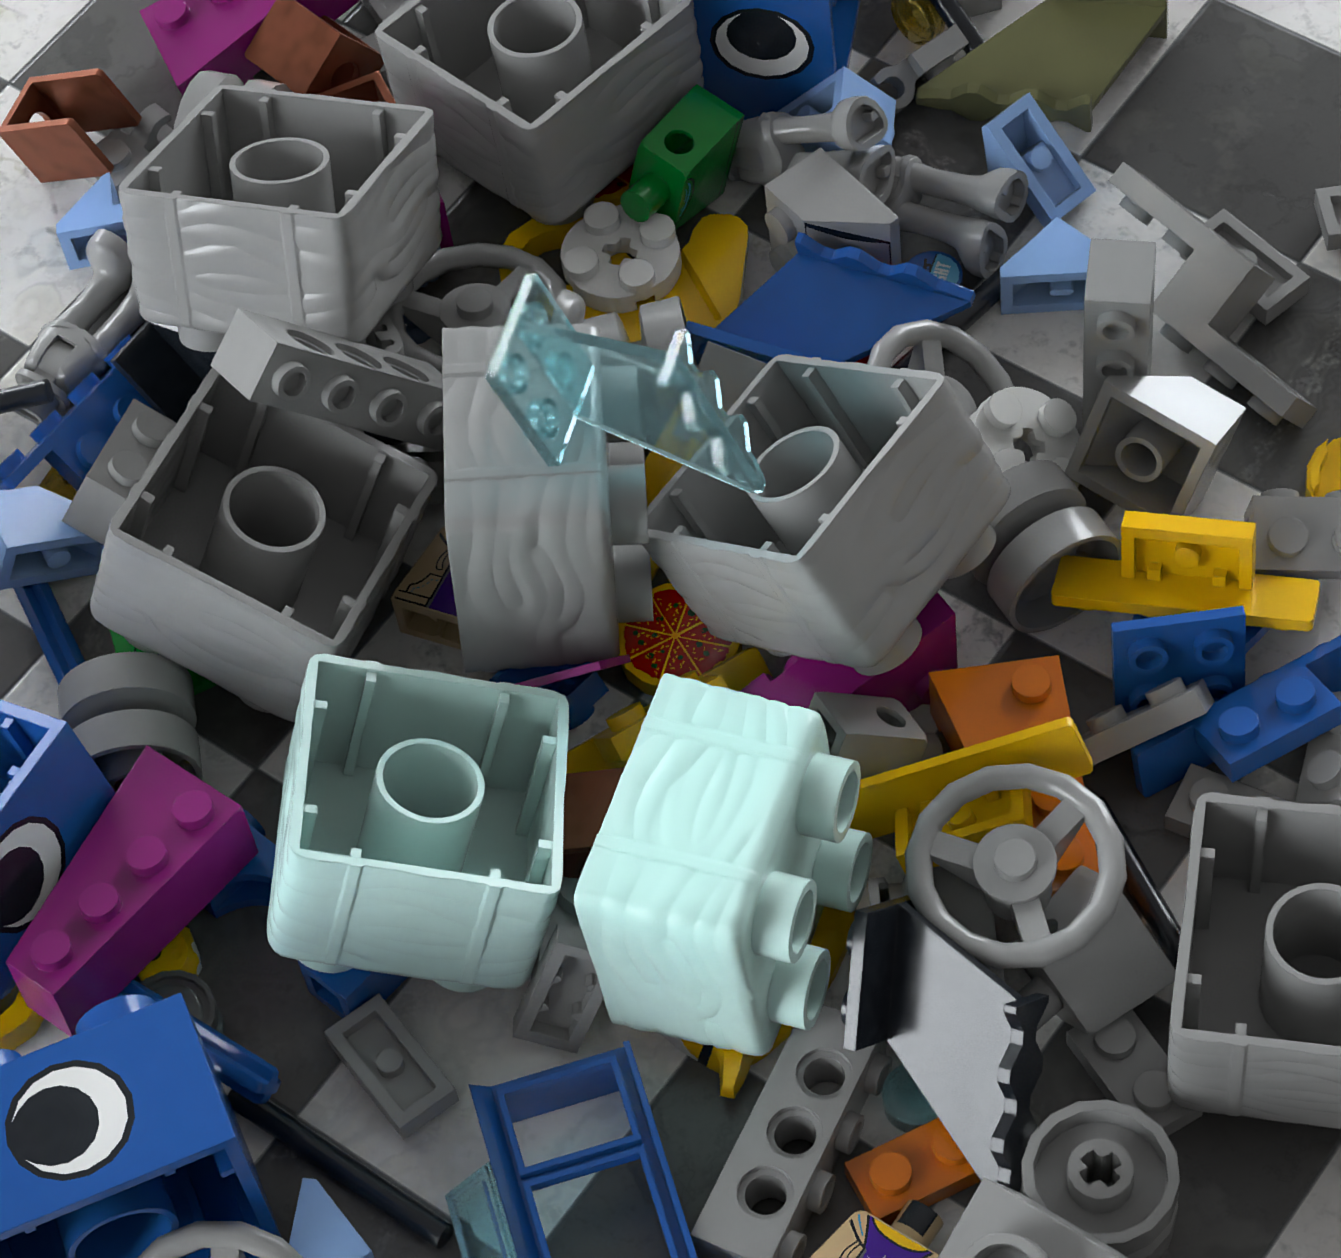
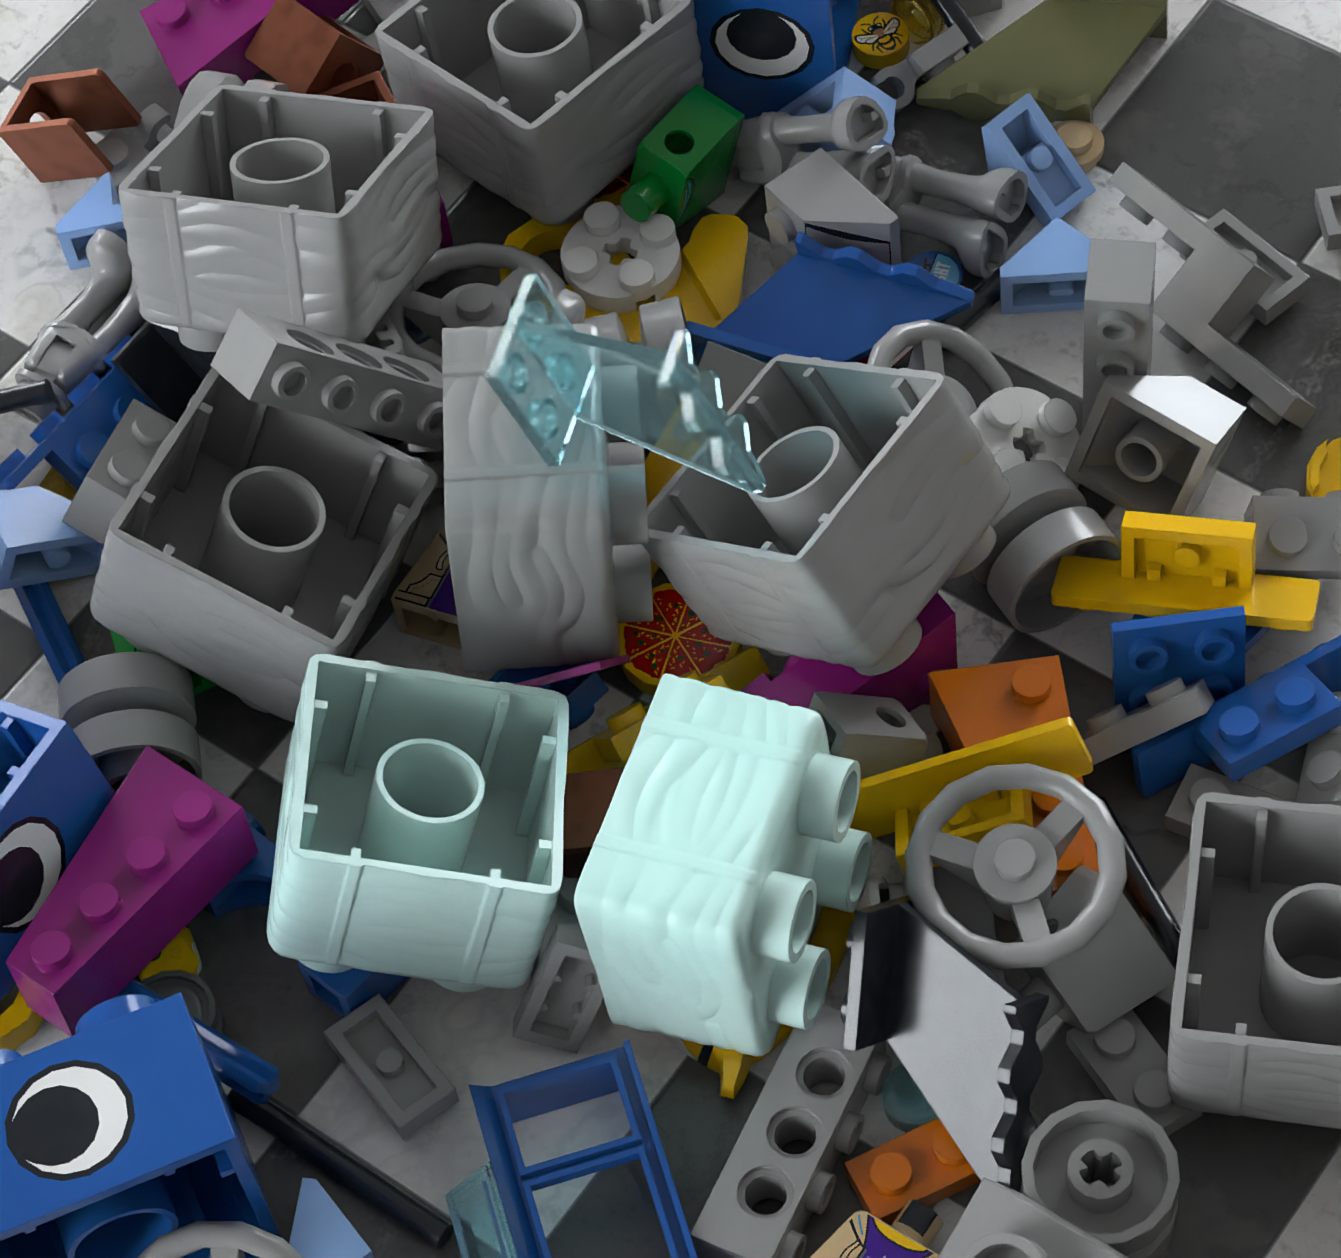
(880, 40): none -> yellow tile
(1083, 141): none -> tan plate

